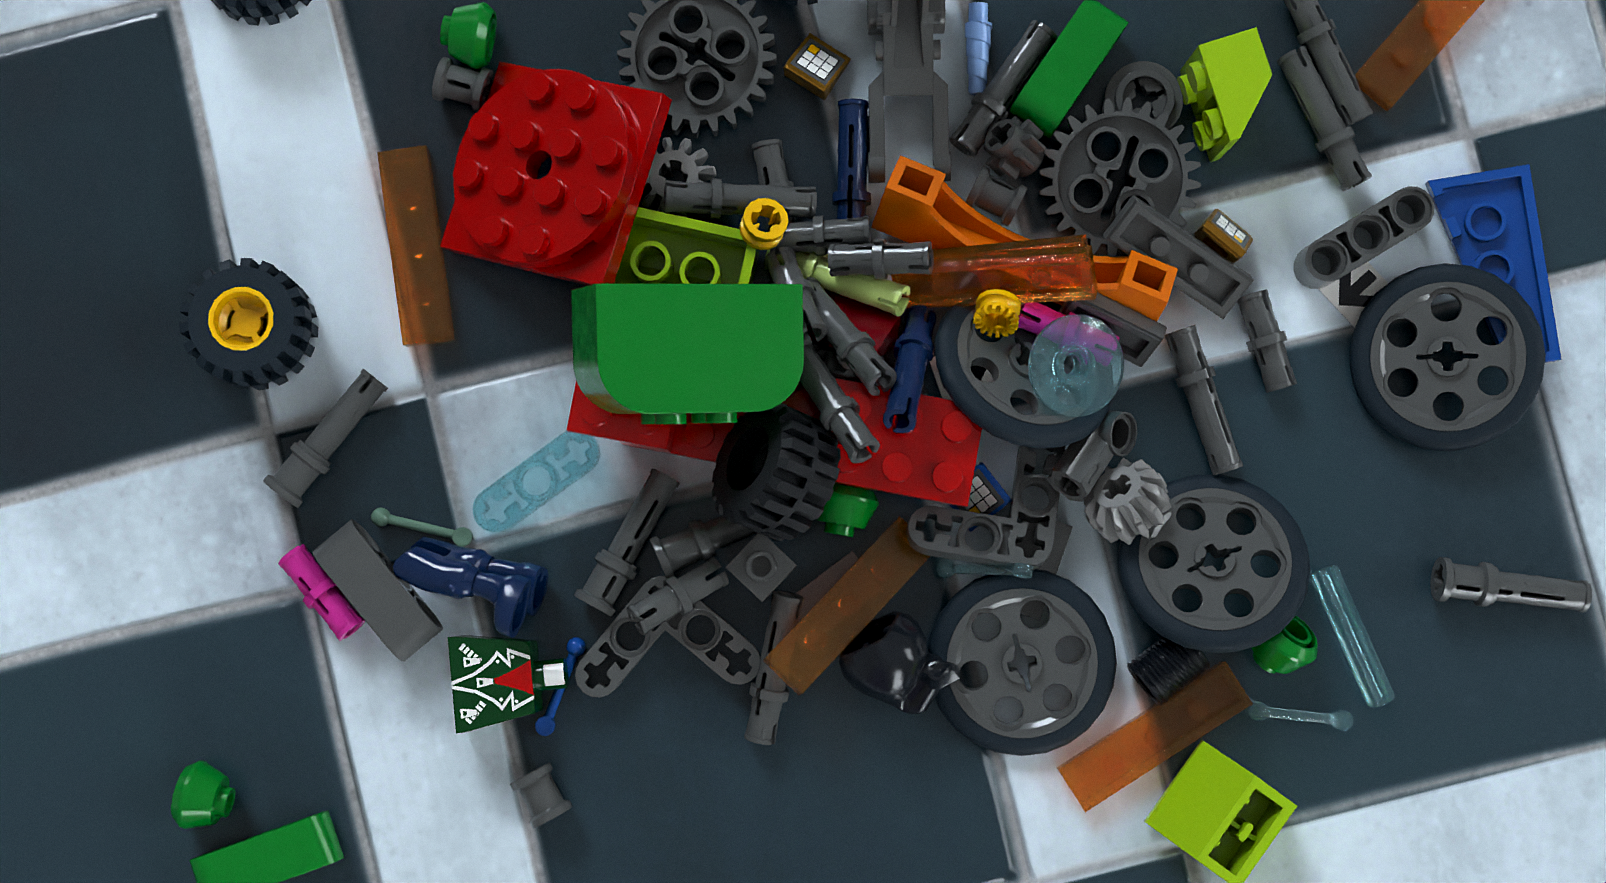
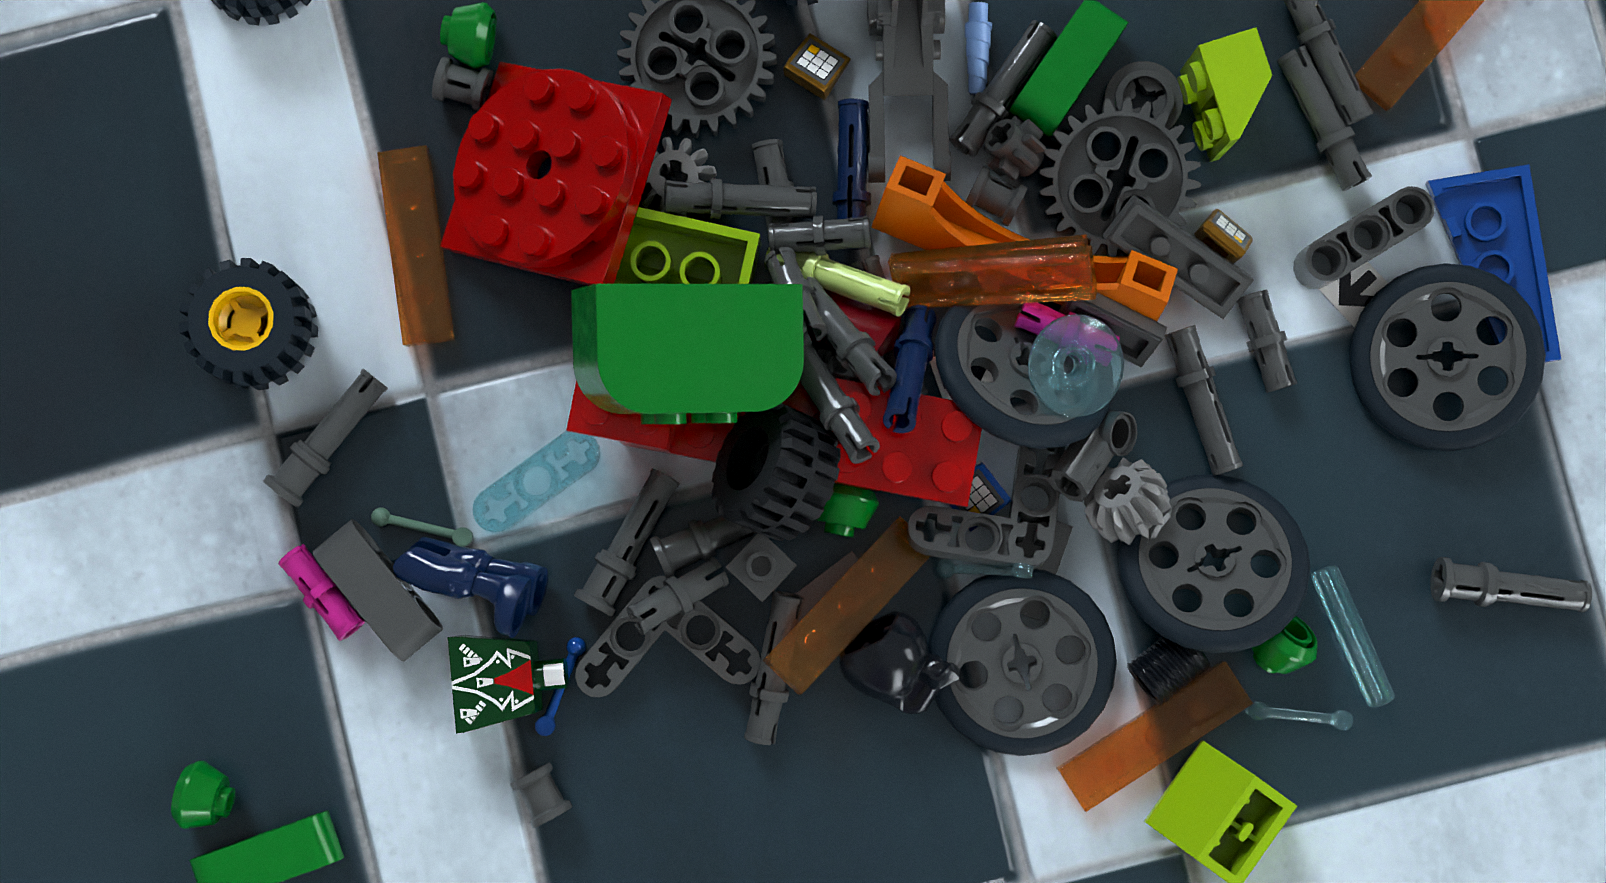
(776, 214): yellow bush -> none
(880, 258): dark grey pin -> none
(997, 312): yellow bush -> none

